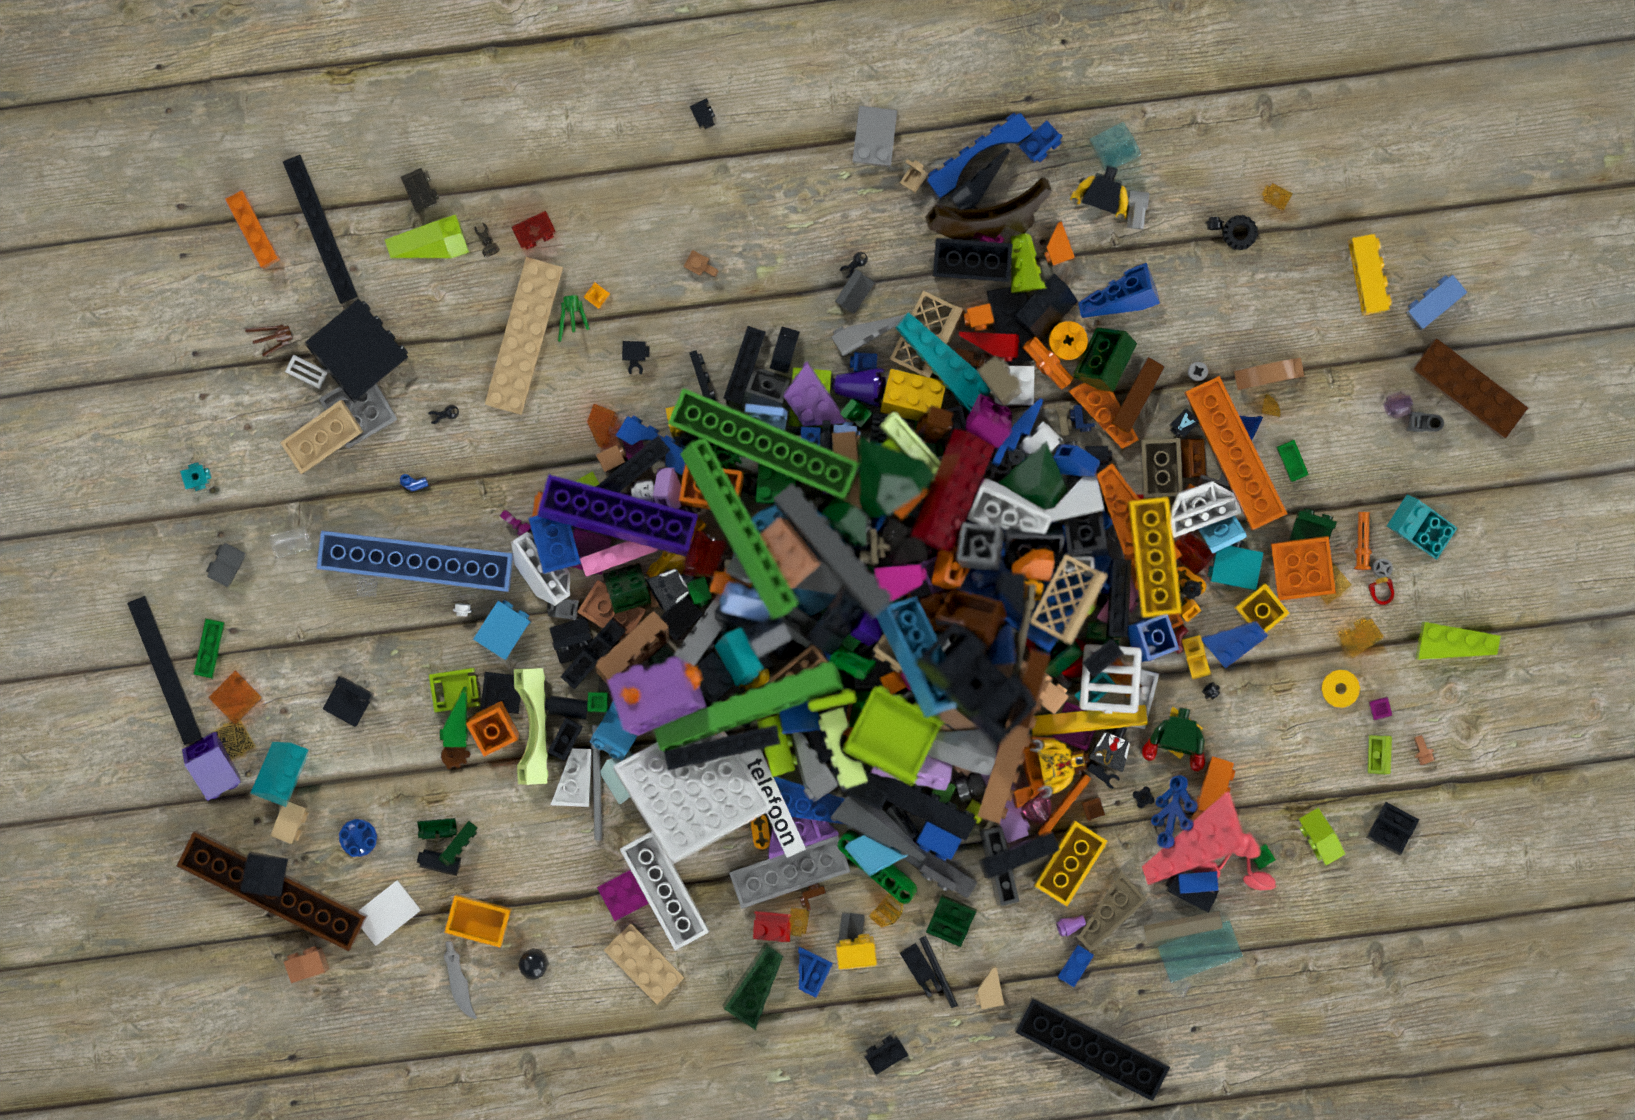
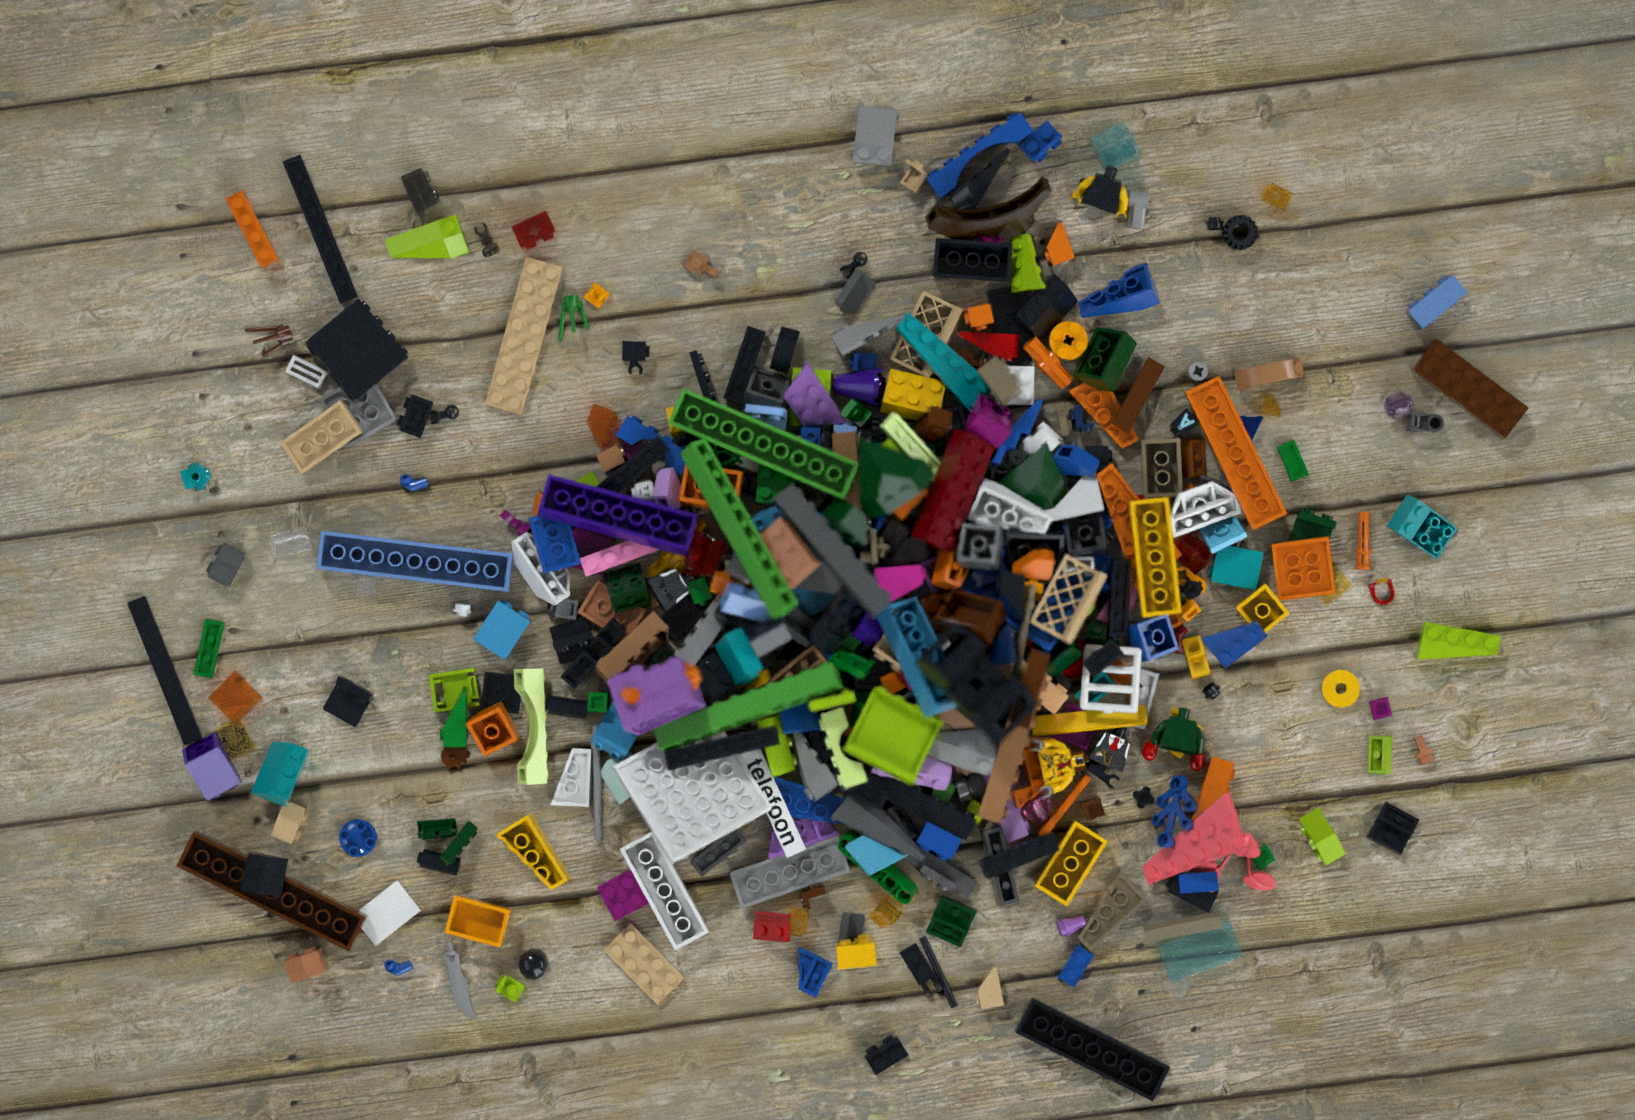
(396, 968): none -> blue arm
(415, 415): none -> black bracket
(509, 987): none -> lime bracket
(535, 851): none -> yellow wedge
(565, 738): black brick -> none
(703, 114): black brick -> none
(717, 852): none -> dark grey plate
(754, 987): clear green wedge -> none
(755, 832): light orange beam -> none
(1359, 637): clear yellow brick -> none
(1369, 275): yellow brick -> none
(1385, 566): light grey wheel -> none

